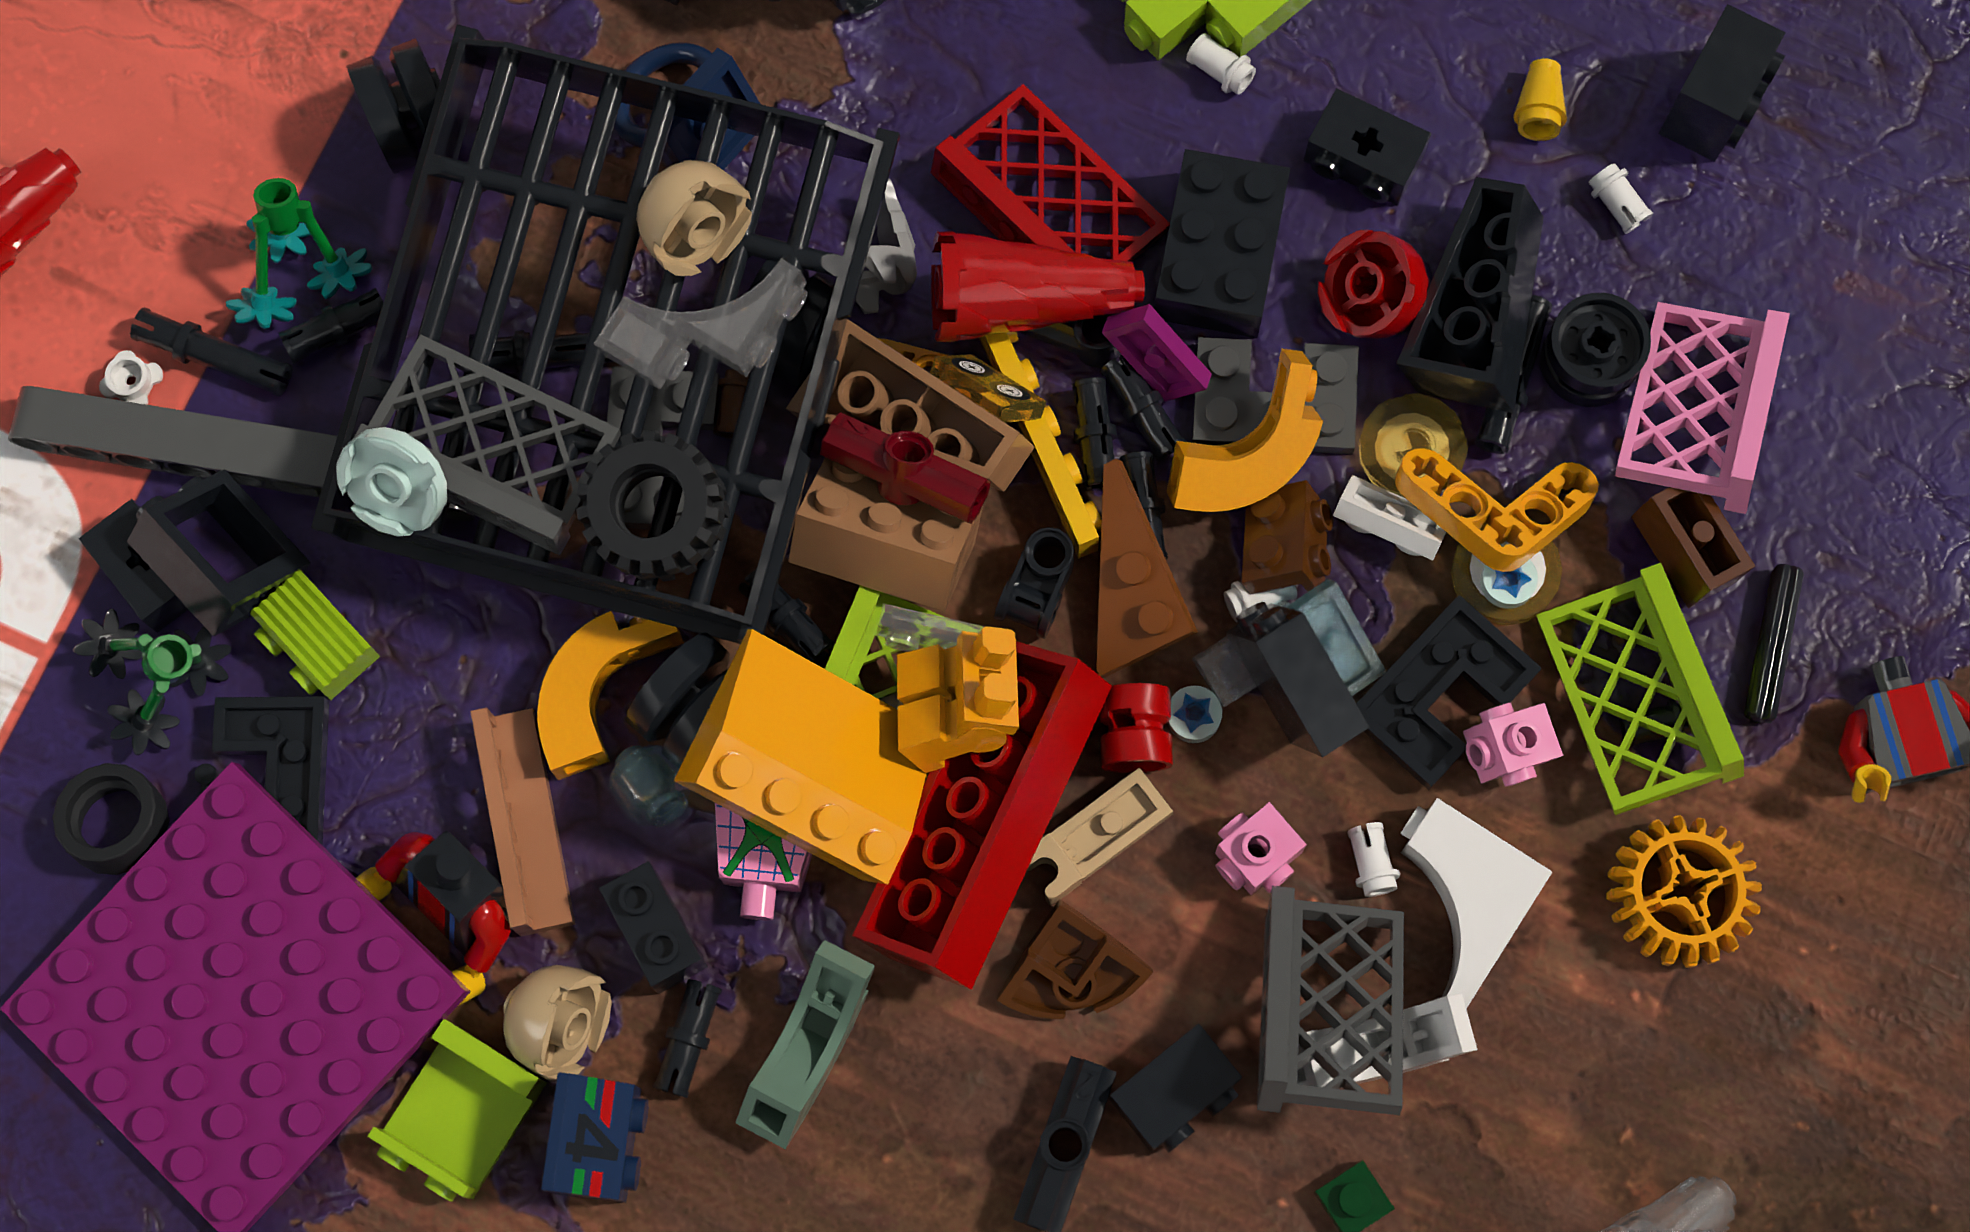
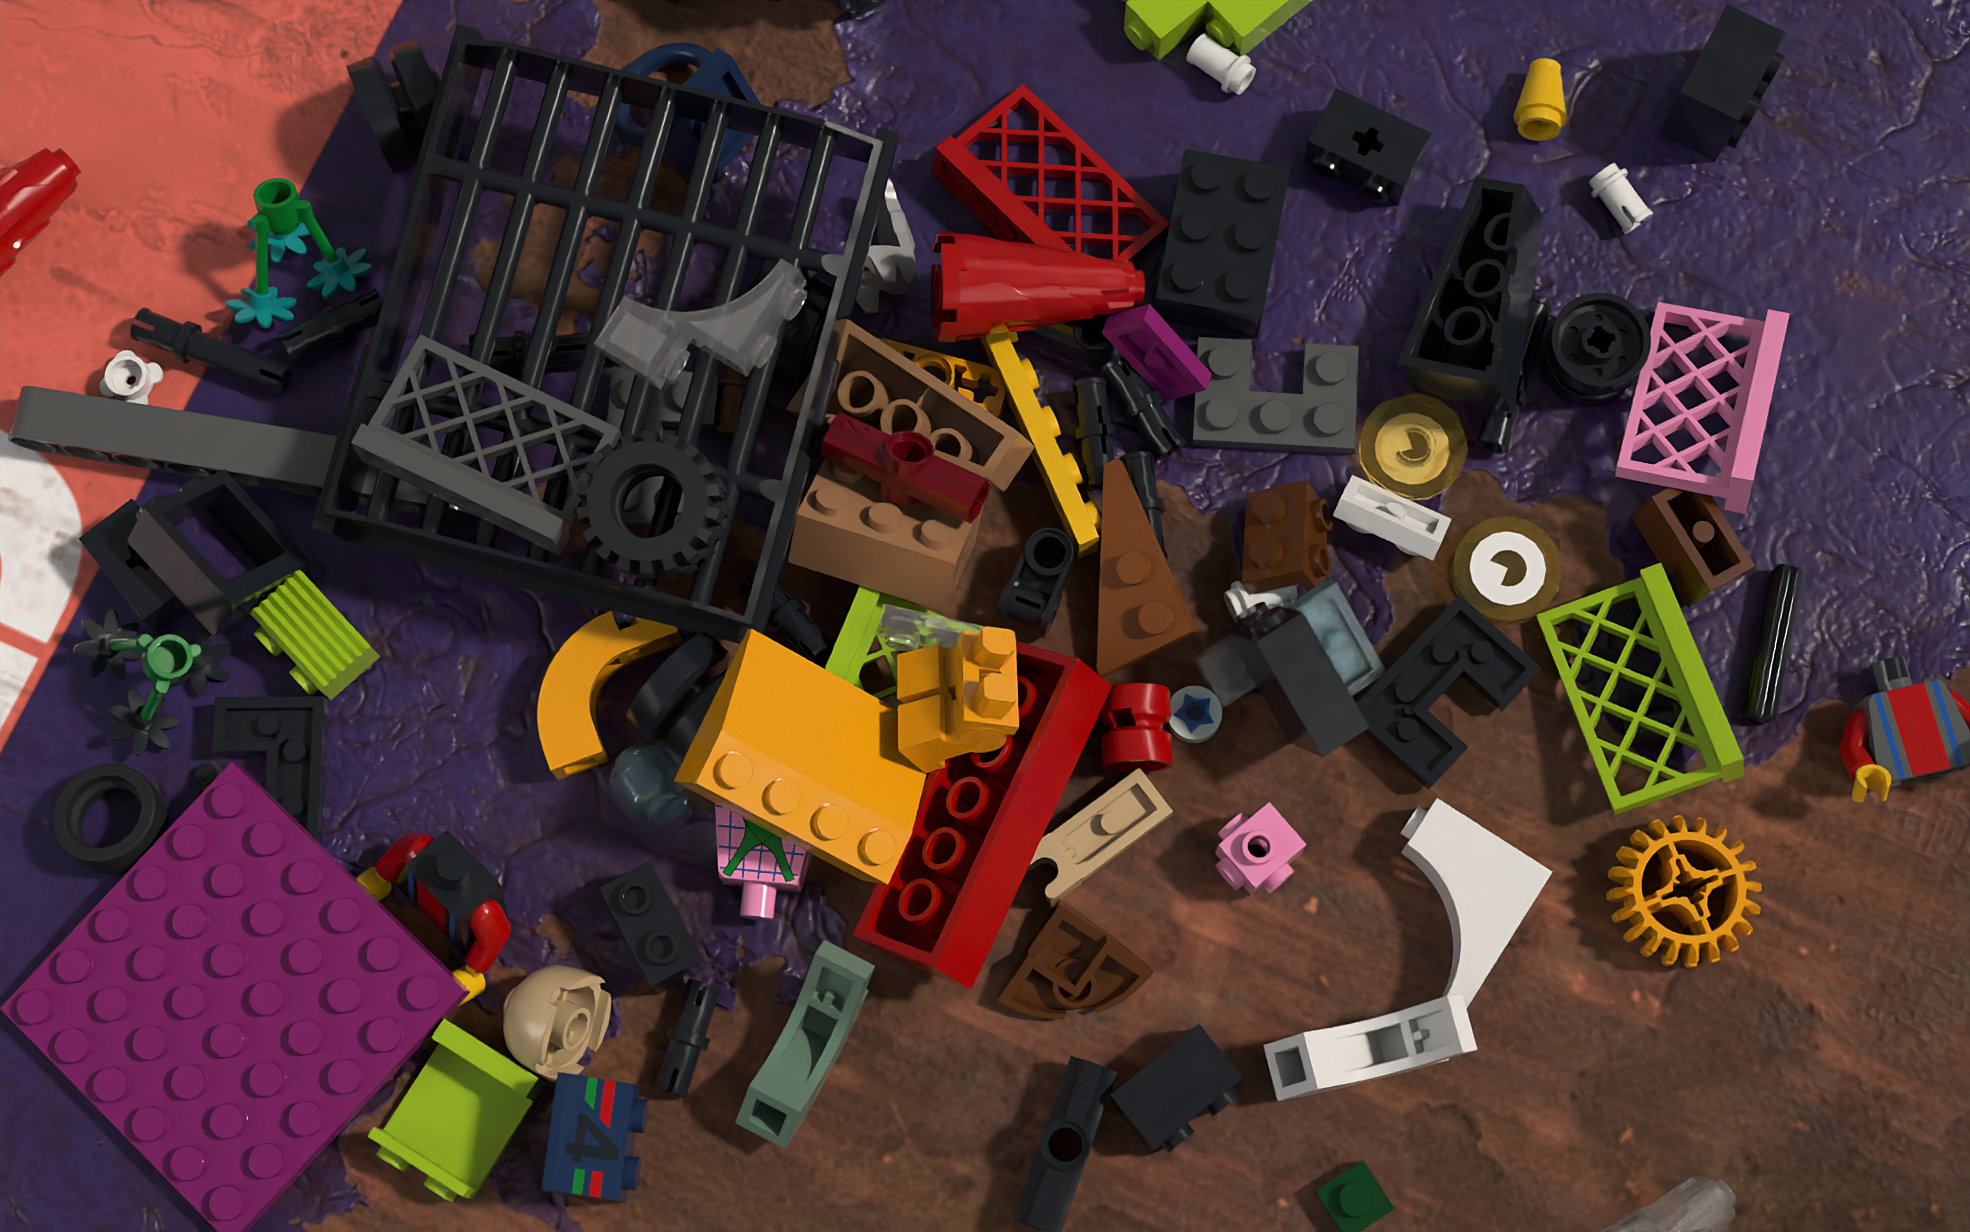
(392, 481): light aqua tile -> none
(523, 821): nougat fence -> none
(692, 215): tan cylinder -> none
(988, 388): clear yellow tile -> none
(1262, 462): light orange arch -> none
(1282, 1010): dark grey fence -> none
(1373, 284): red cylinder -> none
(1373, 862): white pin -> none
(1505, 523): light orange beam -> none
(1509, 588): light aqua tile -> none
(1511, 743): bright pink brick -> none

